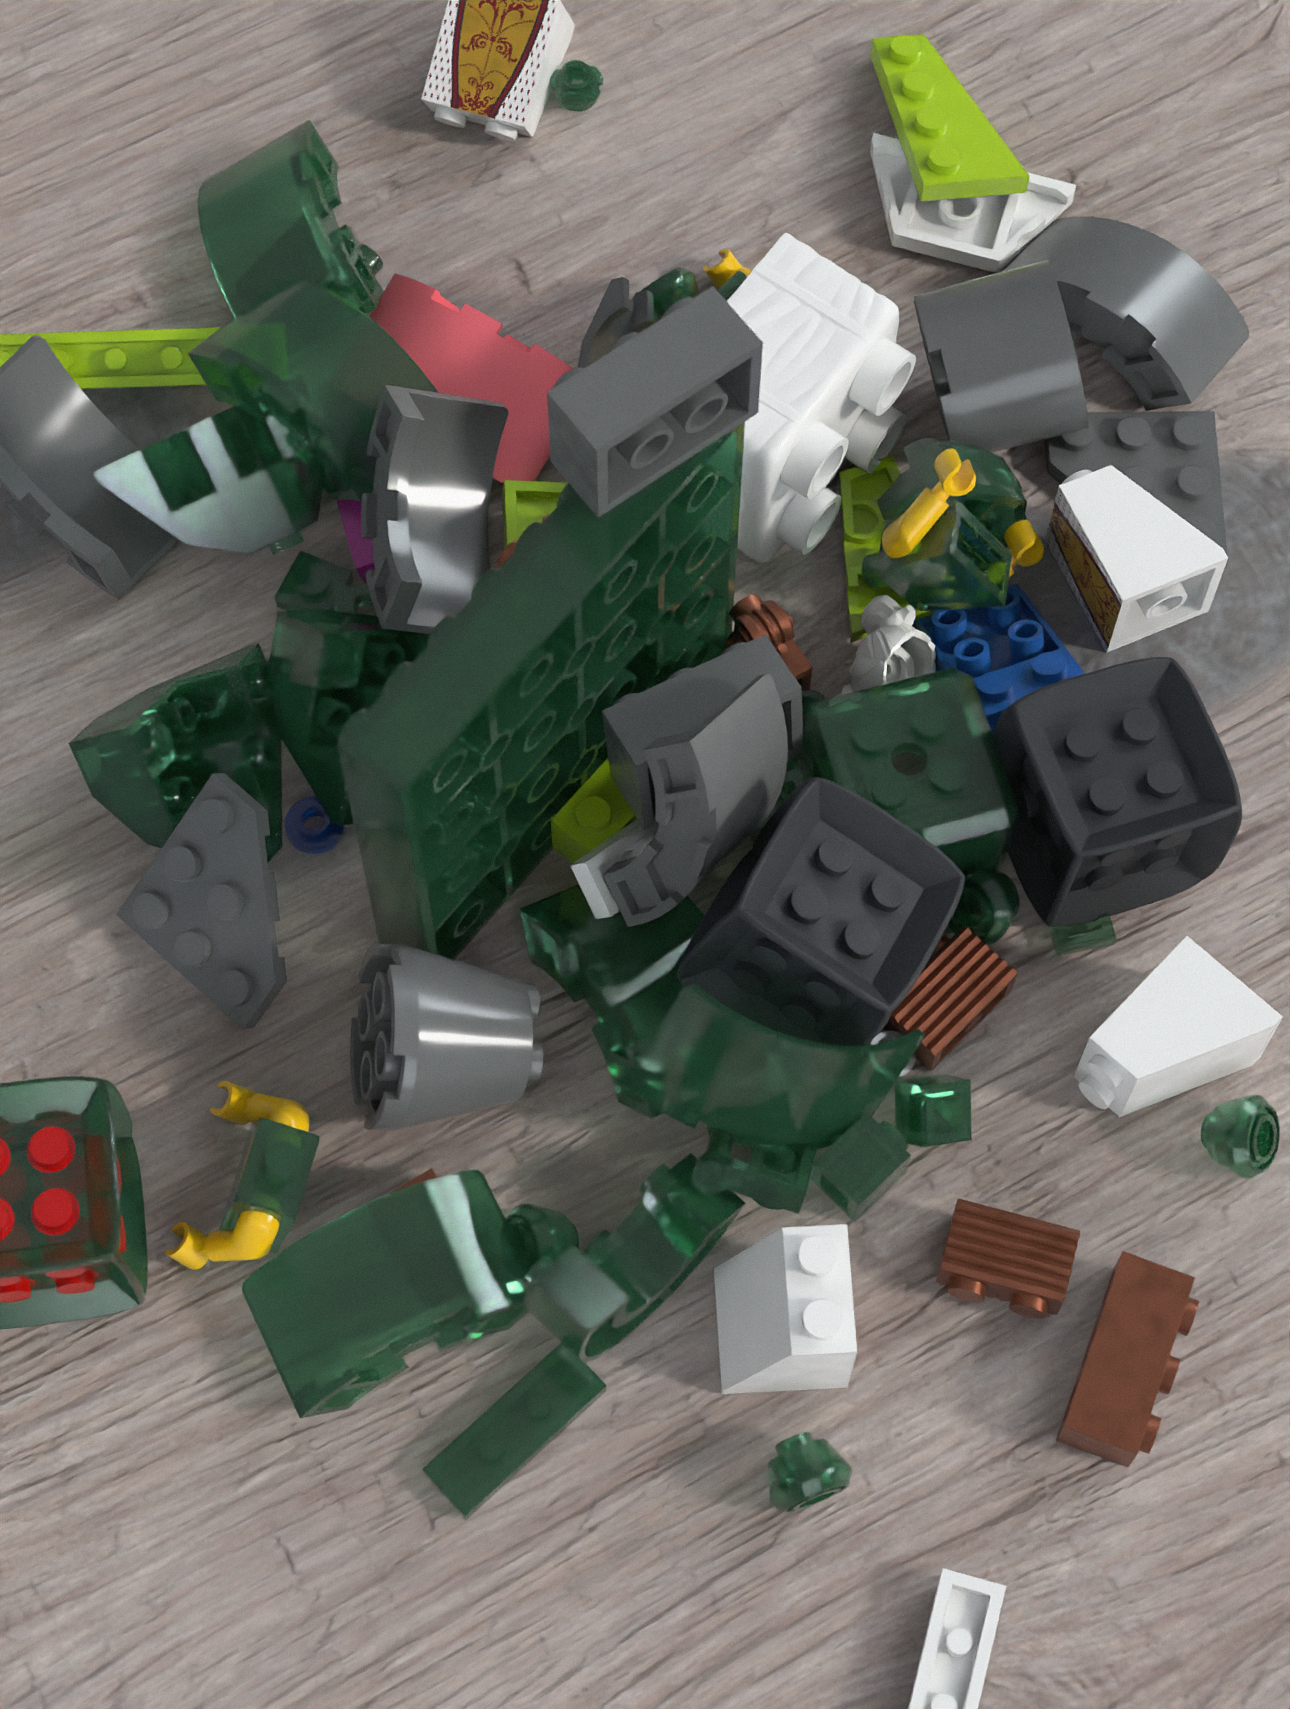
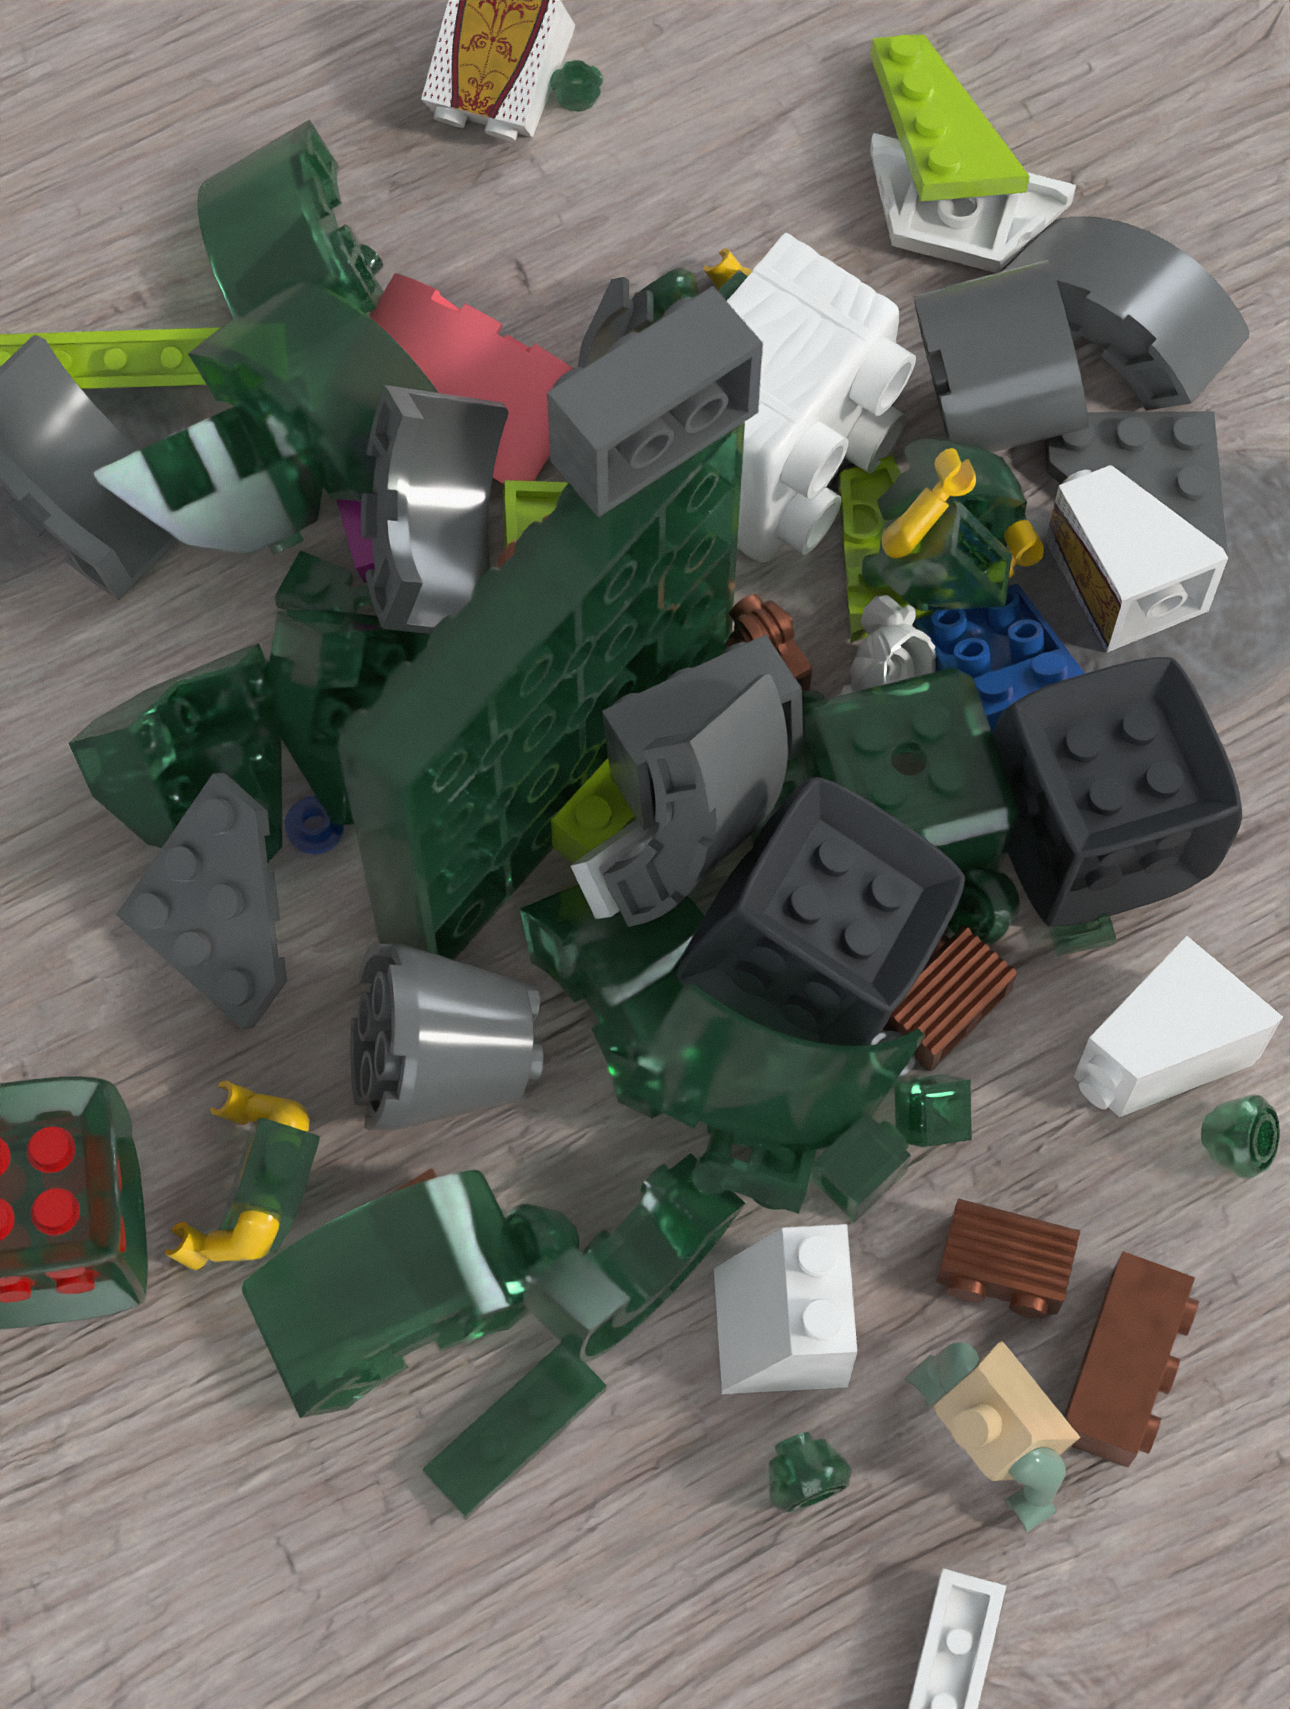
(1000, 1422): none -> tan torso

